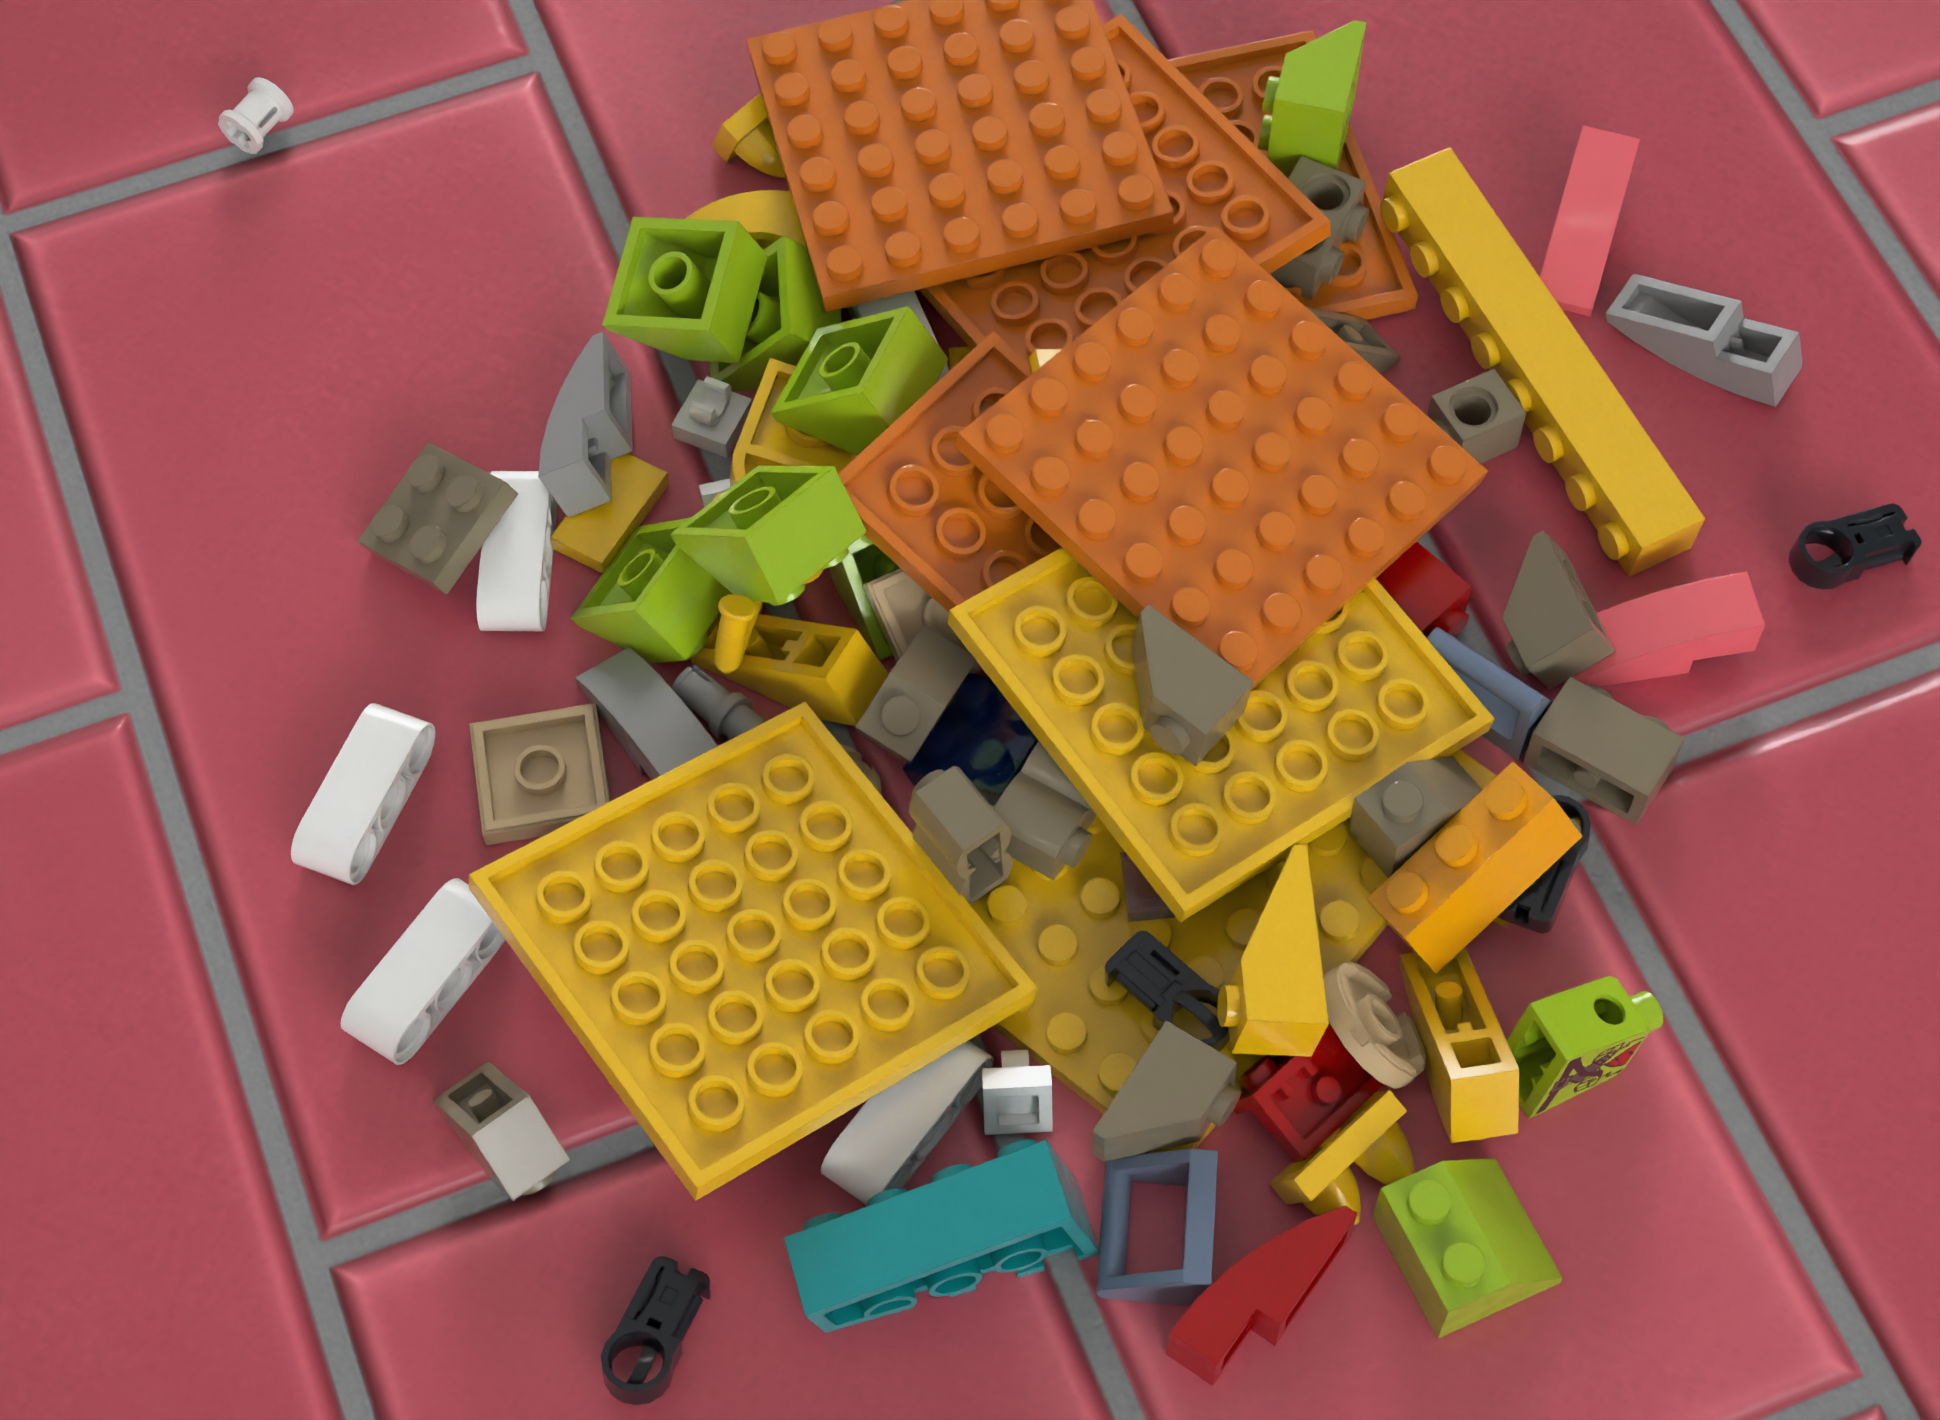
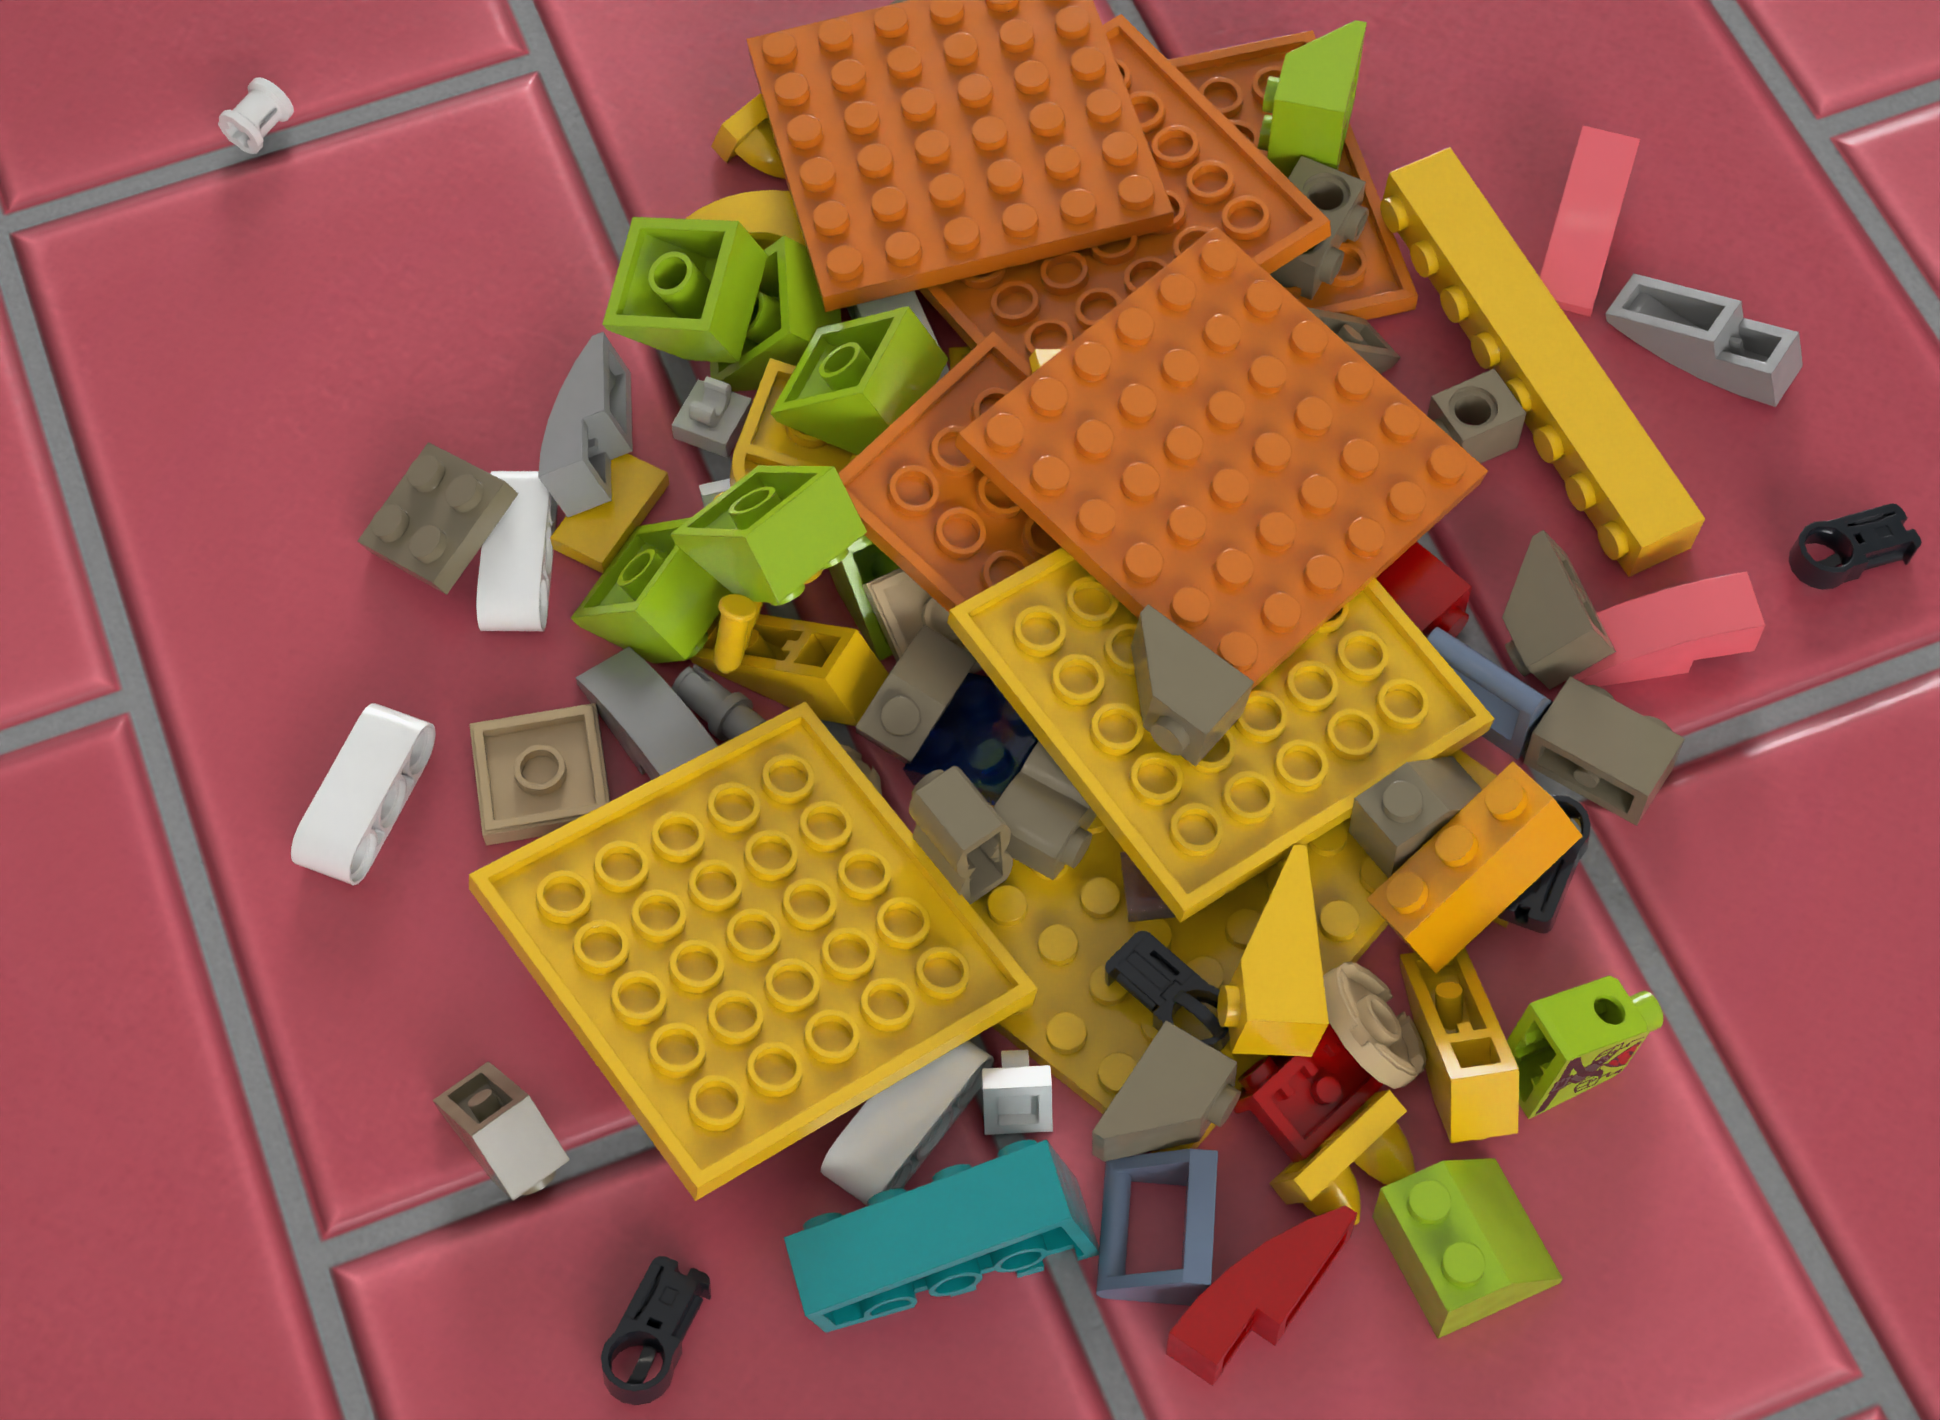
(423, 974): white beam -> none

